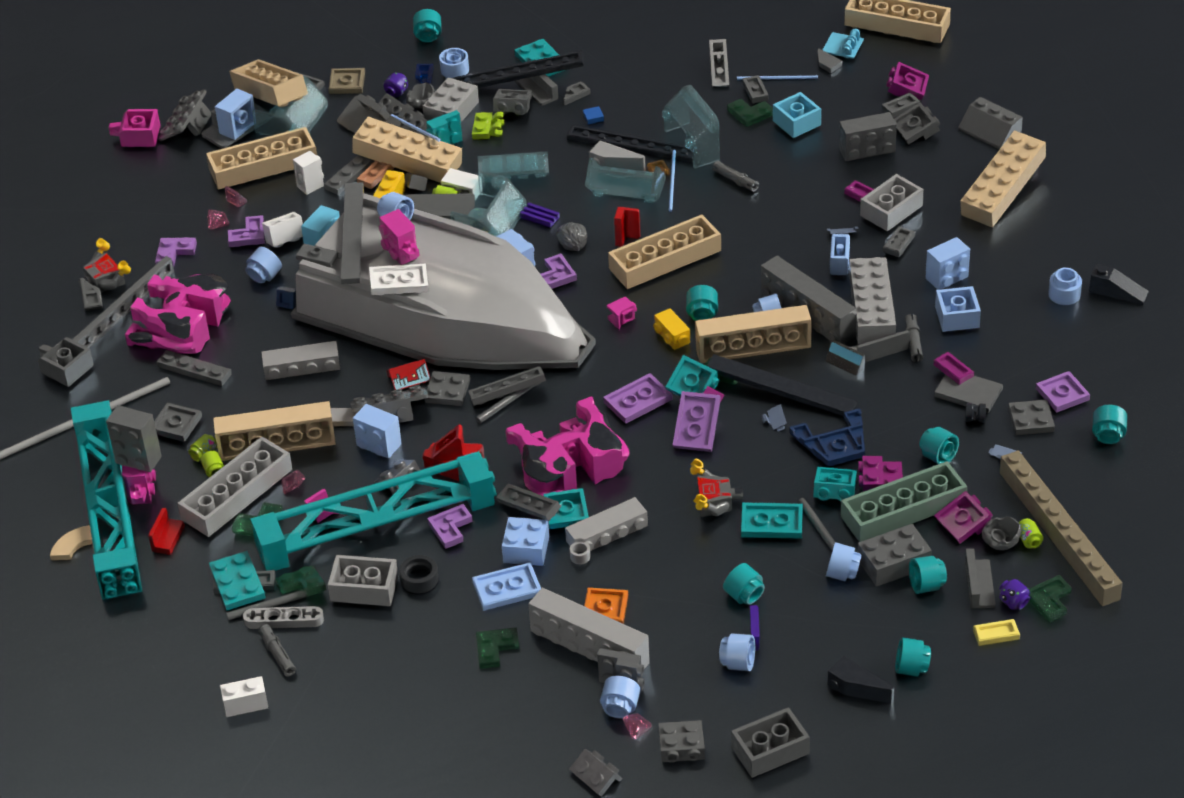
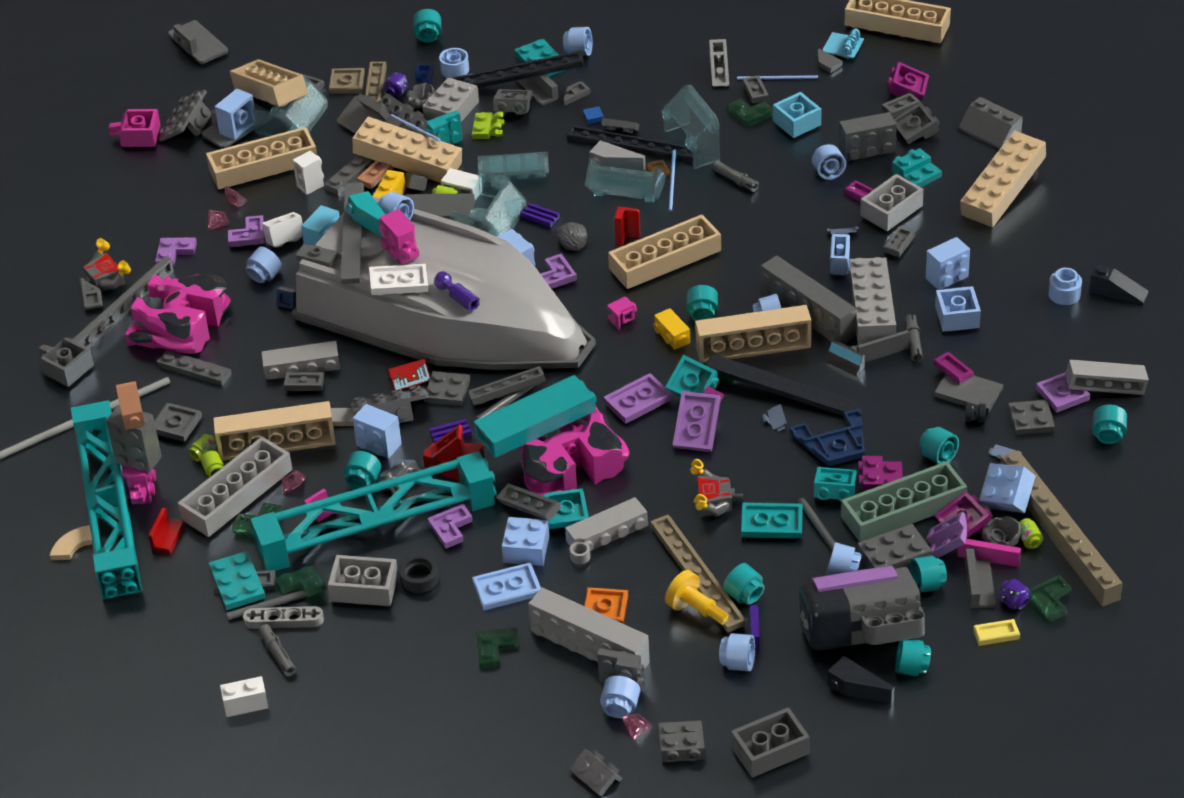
(130, 405): none -> nougat slope
(198, 41): none -> dark grey bracket
(303, 381): none -> dark grey plate
(361, 469): none -> teal piece
(365, 211): none -> teal slope
(375, 80): none -> dark tan tile
(440, 431): none -> dark purple tile
(457, 291): none -> dark purple piece
(535, 416): none -> teal brick
(578, 39): none -> light blue piece
(628, 127): none -> dark grey plate
(685, 591): none -> yellow piece
(689, 560): none -> dark tan plate
(828, 162): none -> light blue piece
(861, 608): none -> piece
(916, 167): none -> teal plate
(948, 535): none -> medium lavender slope
(994, 552): none -> dark pink tile
(1007, 487): none -> light blue brick
(1106, 377): none -> light grey brick

